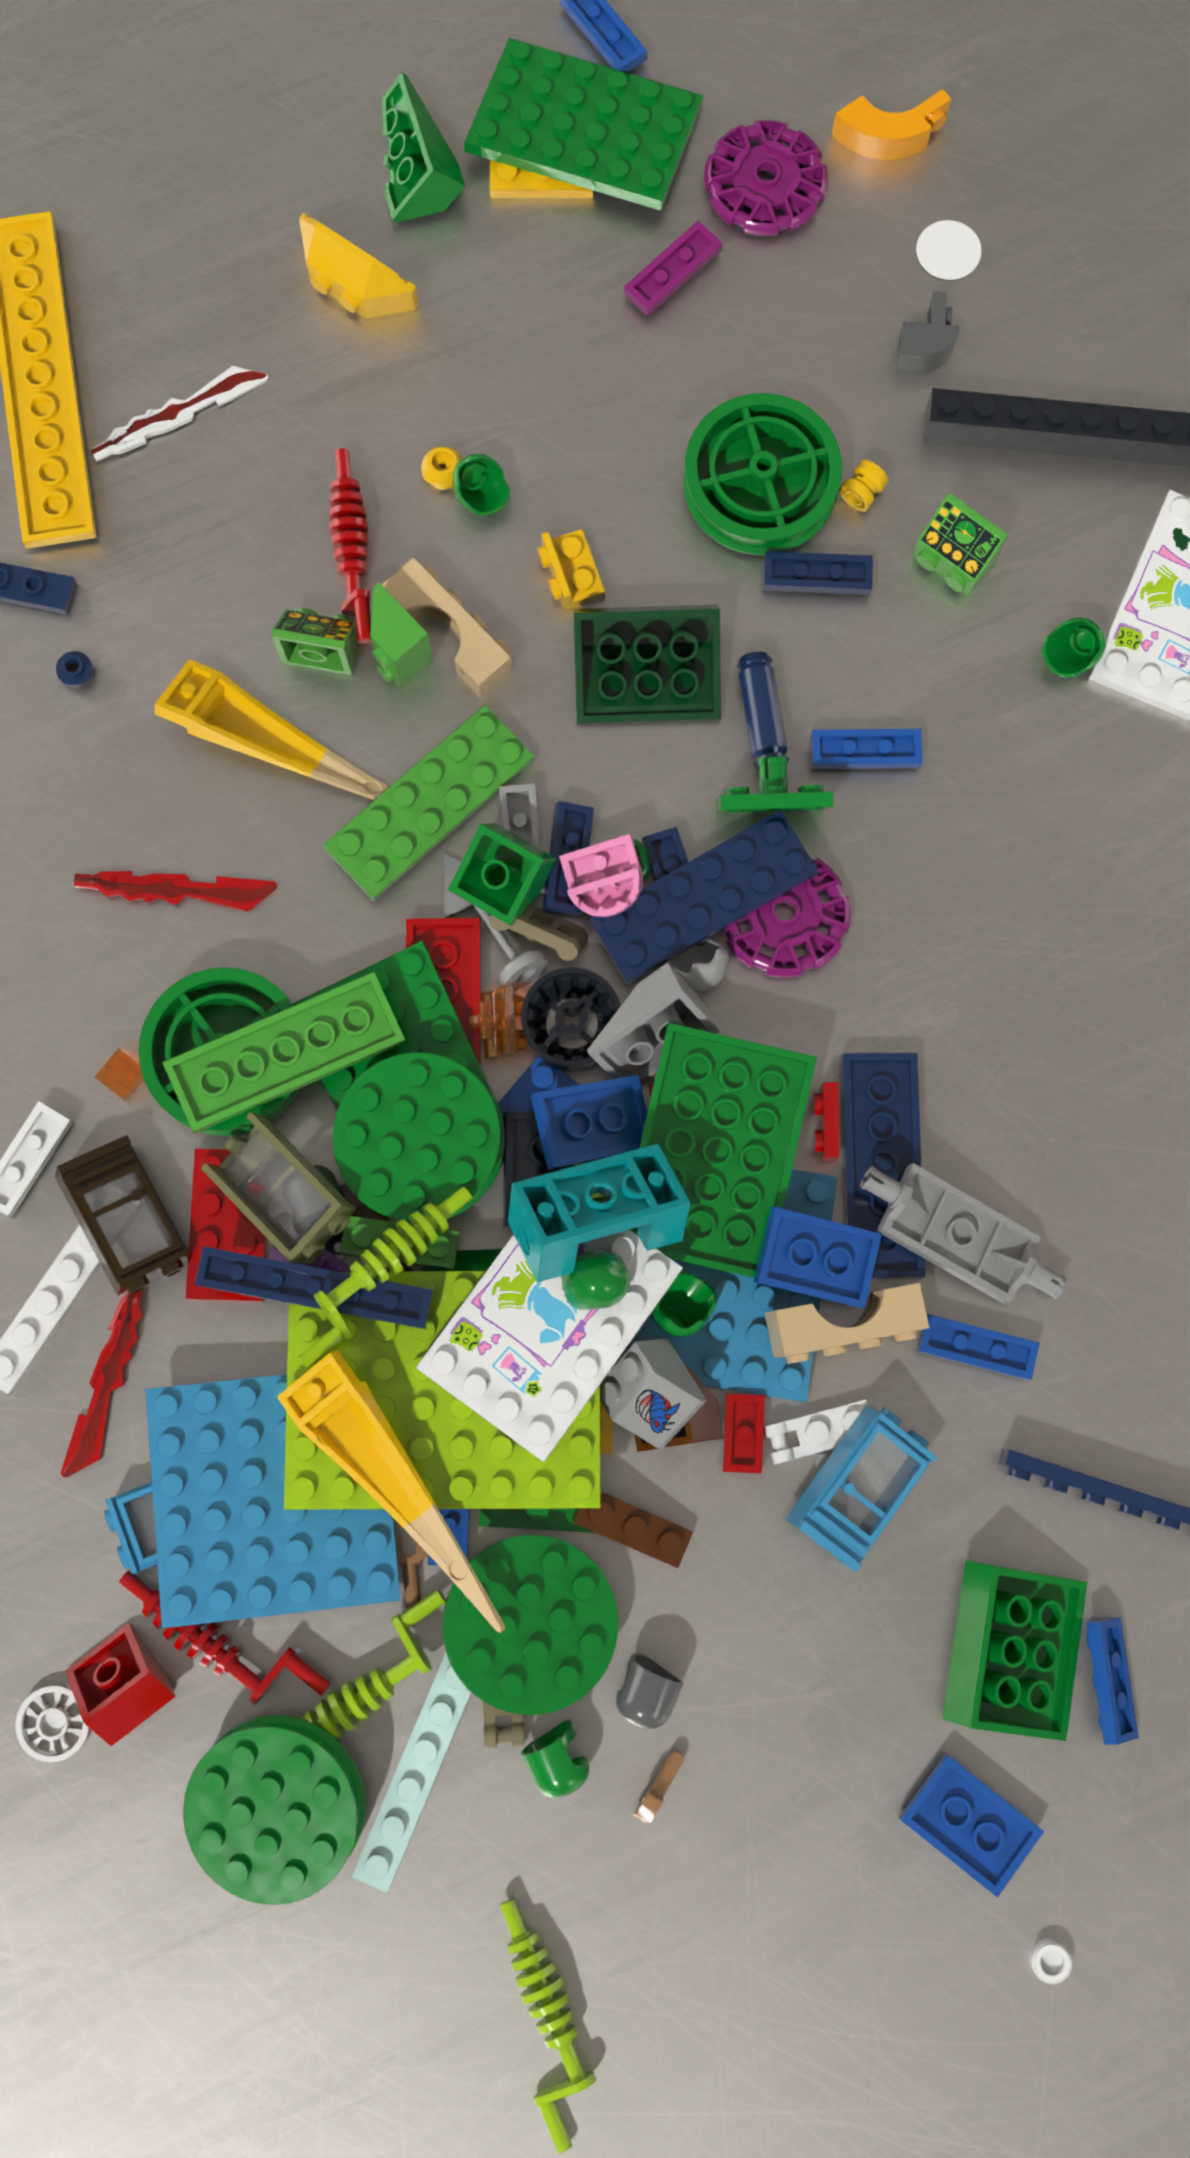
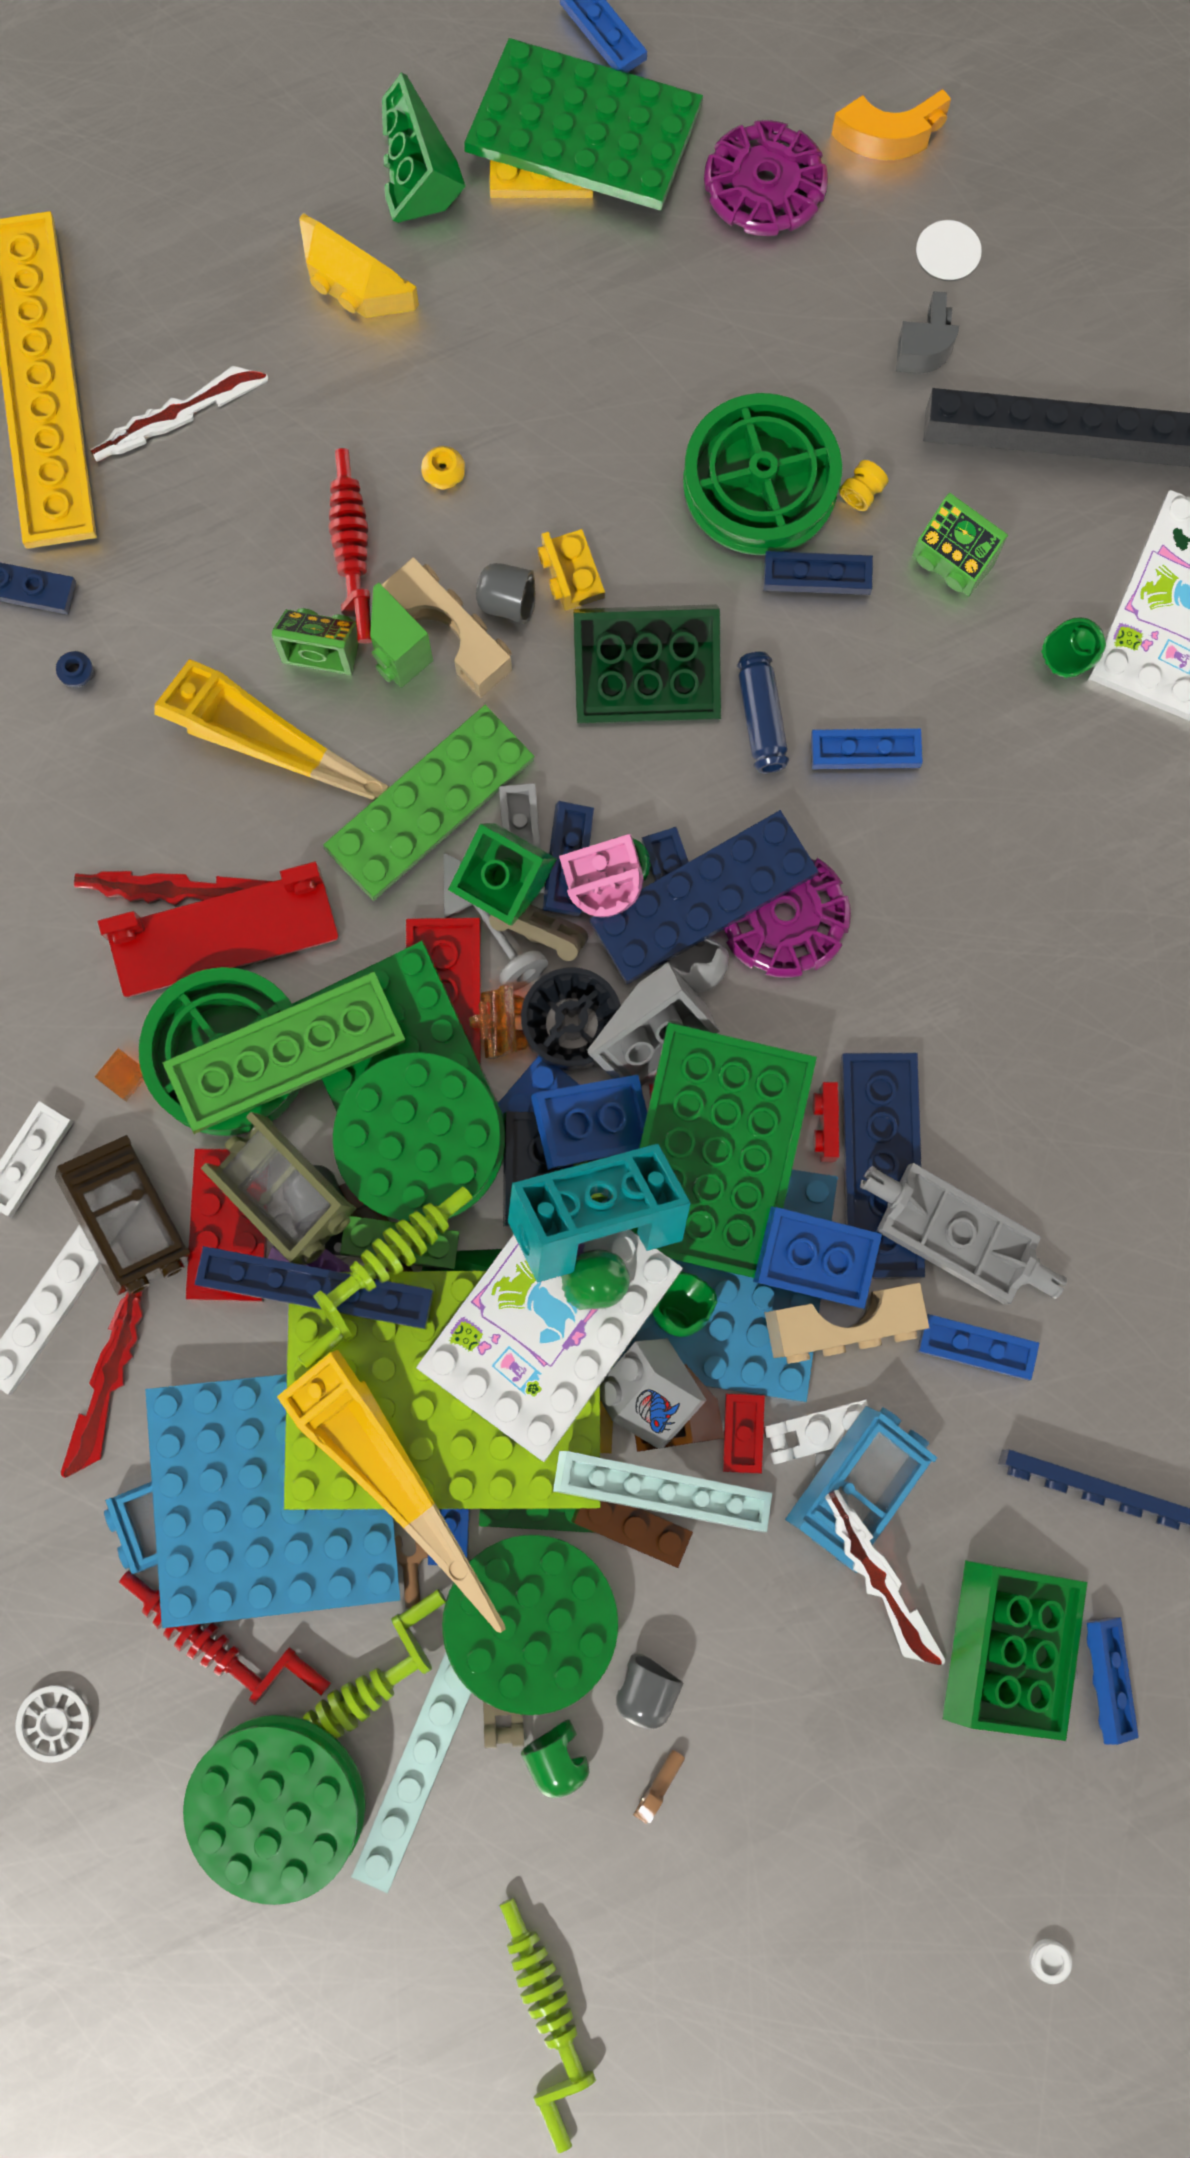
(119, 1685): red slope -> none
(221, 931): none -> red bracket
(480, 484): green hair -> none
(502, 589): none -> dark grey helmet
(662, 1491): none -> light aqua plate
(672, 268): magenta plate -> none
(774, 792): green plate -> none
(880, 1580): none -> white sword
(971, 1825): blue plate -> none

